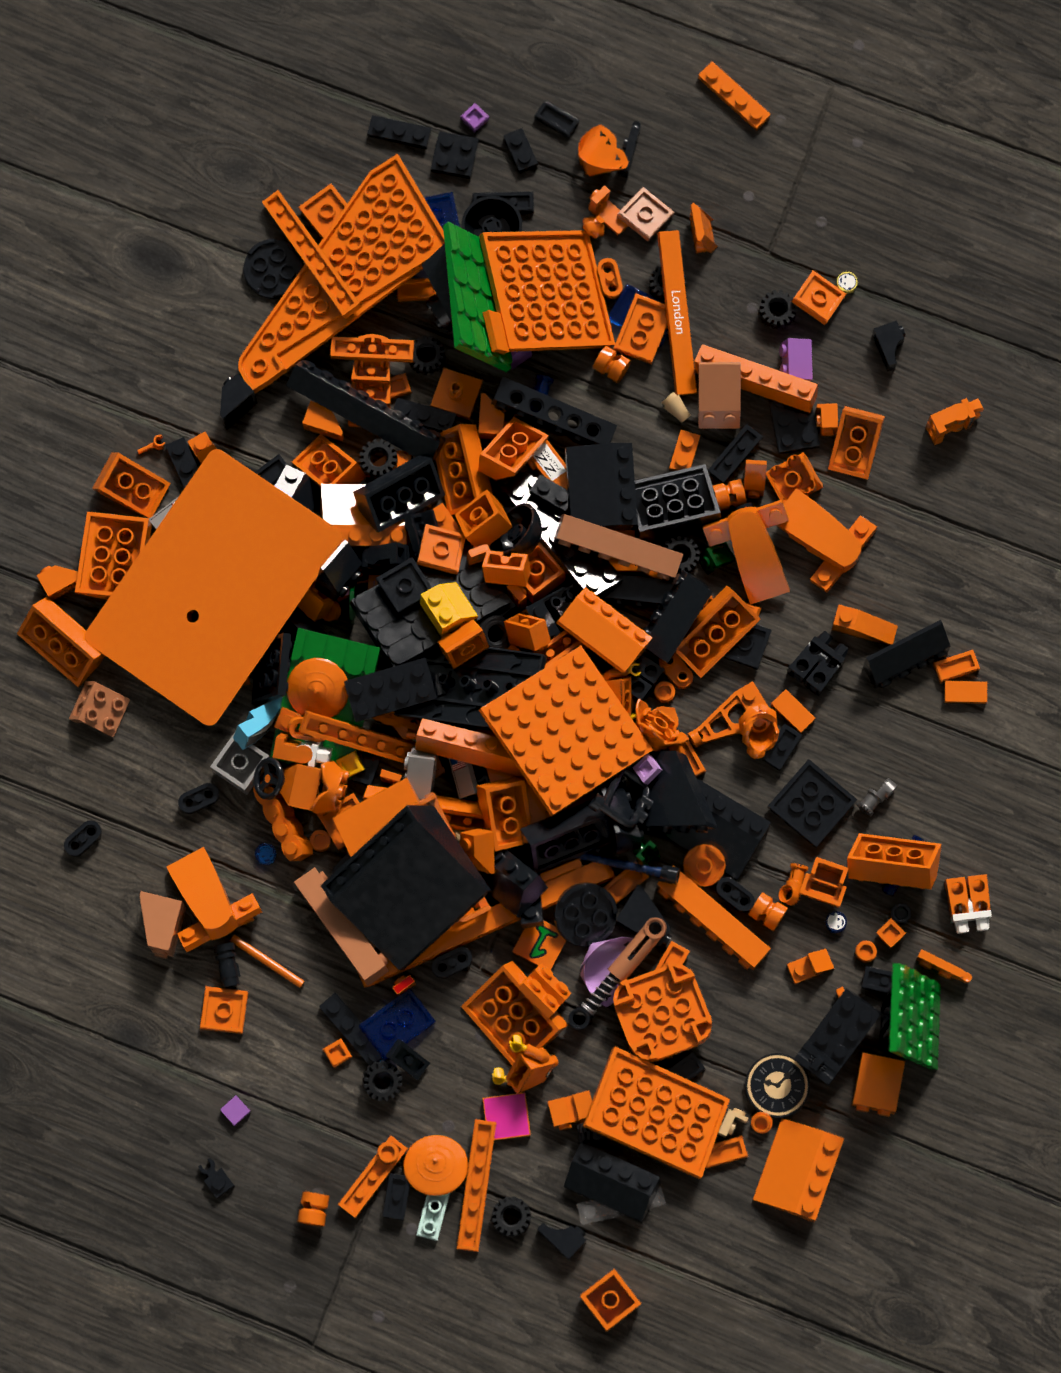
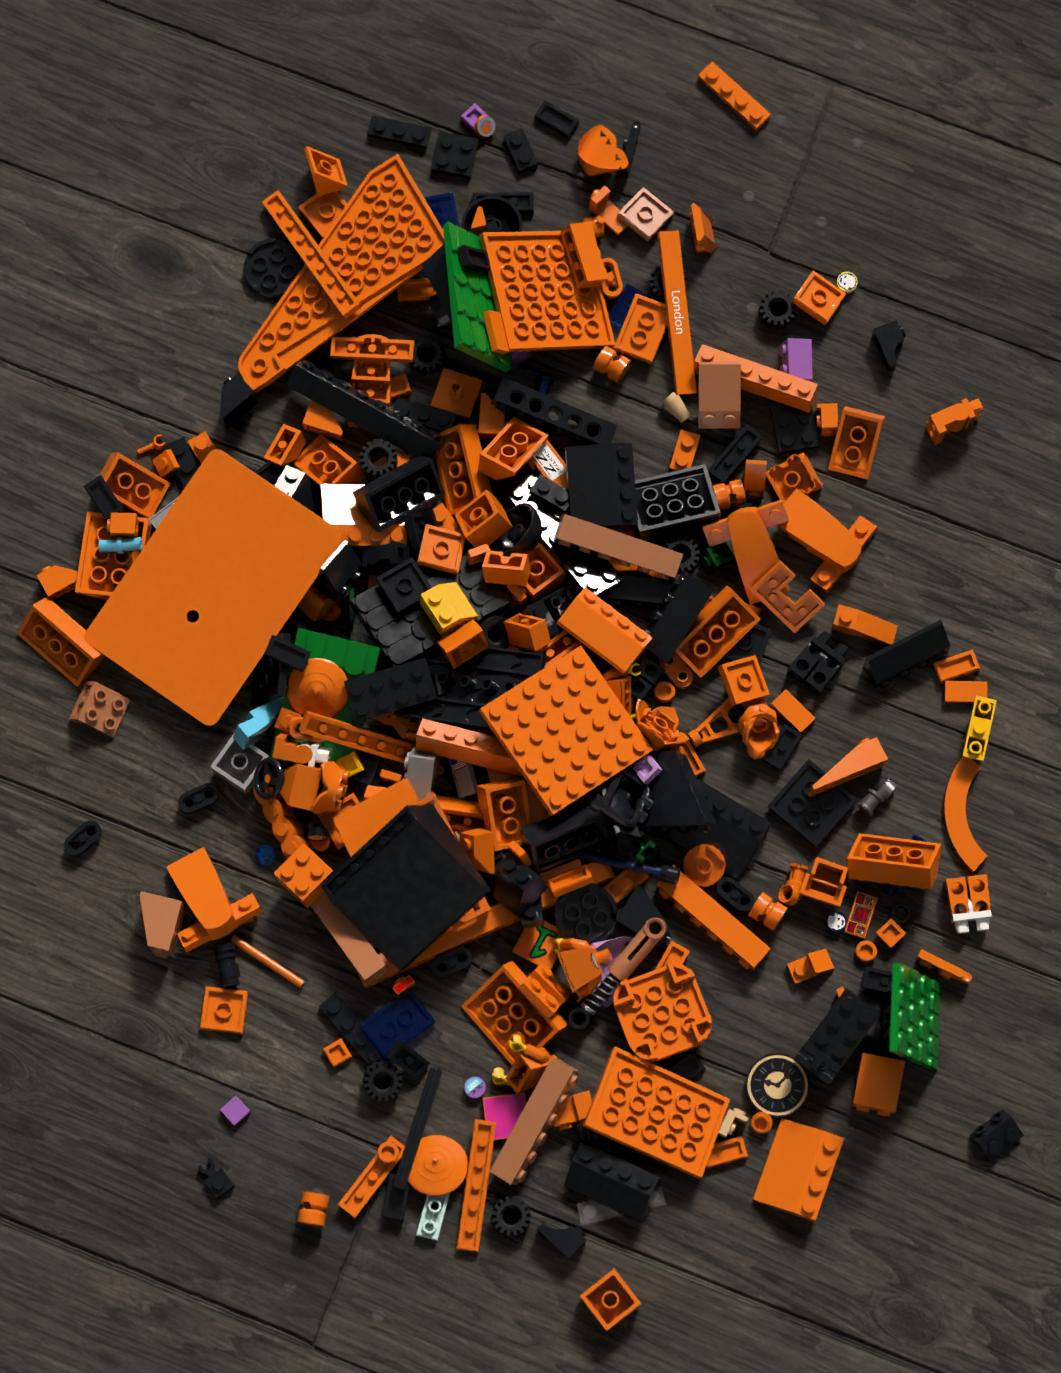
(103, 497): none -> black tile
(120, 545): none -> medium azure pin
(123, 525): none -> orange brick
(165, 463): none -> orange plate
(285, 446): none -> orange slope
(287, 653): none -> black tile
(303, 875): none -> orange brick
(317, 833): none -> black tile
(325, 172): none -> orange slope
(417, 1128): none -> black axle
(474, 259): none -> black tile
(474, 1087): none -> tile
(479, 223): none -> orange slope
(485, 126): none -> tile
(519, 853): none -> orange tile
(534, 1121): none -> nougat brick
(570, 881): none -> orange tile
(582, 964): none -> orange torso
(584, 255): none -> orange brick
(743, 680): none -> orange tile
(791, 613): none -> orange plate
(860, 915): none -> tile
(861, 760): none -> orange slope
(955, 814): none -> orange tile
(979, 728): none -> yellow slope
(996, 1134): none -> black bracket

